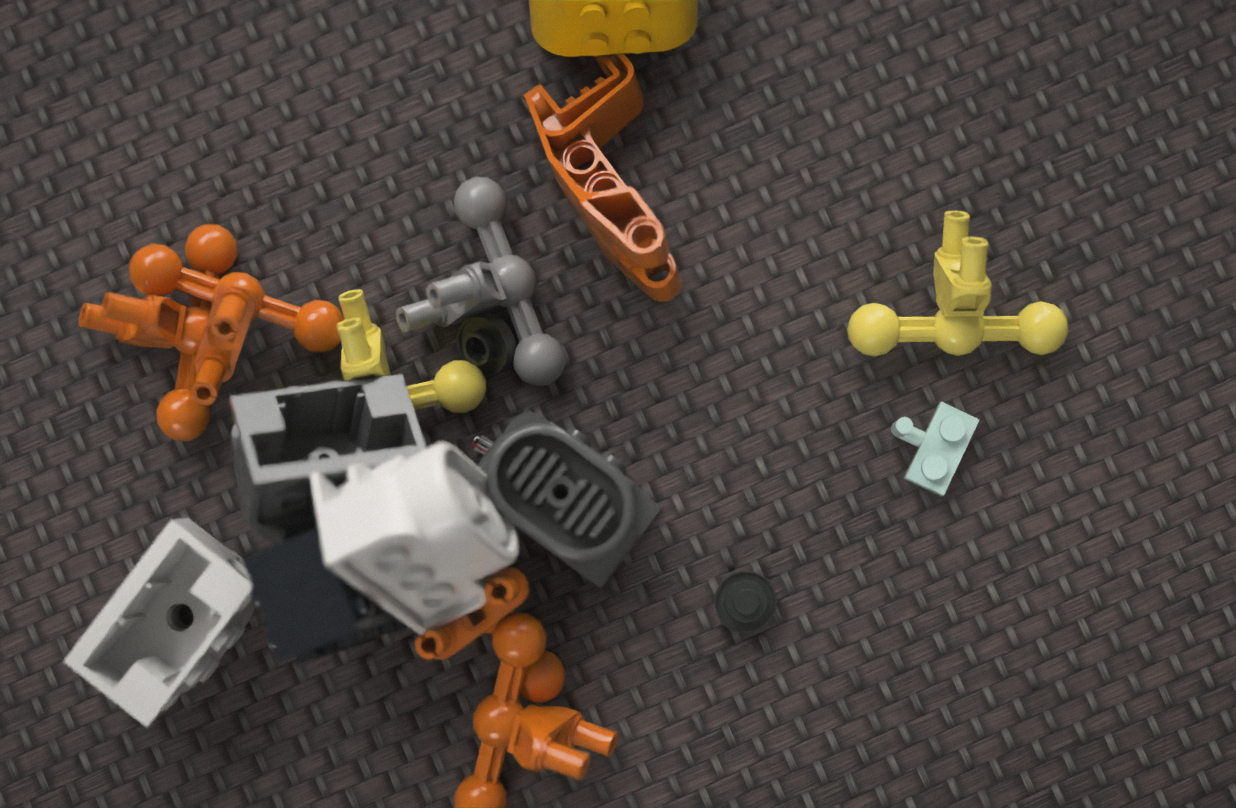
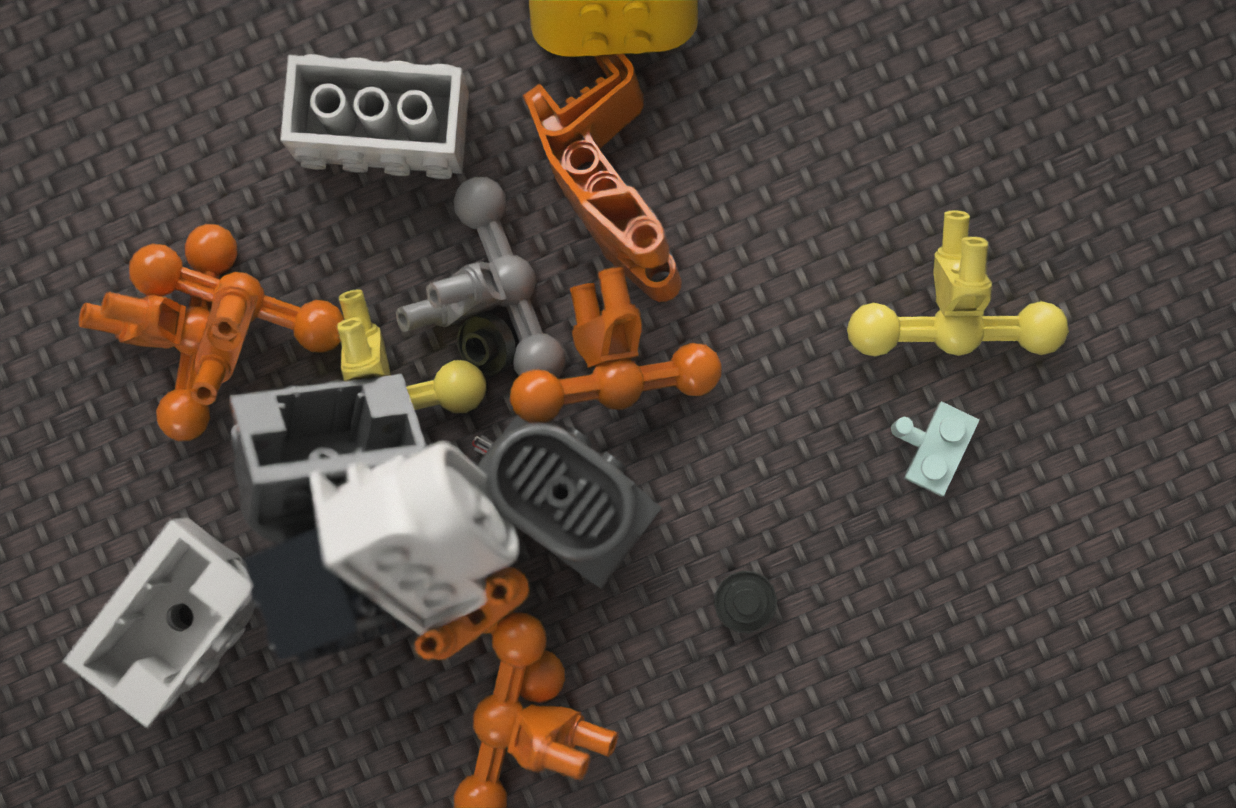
(375, 115): none -> white brick
(609, 345): none -> orange connector

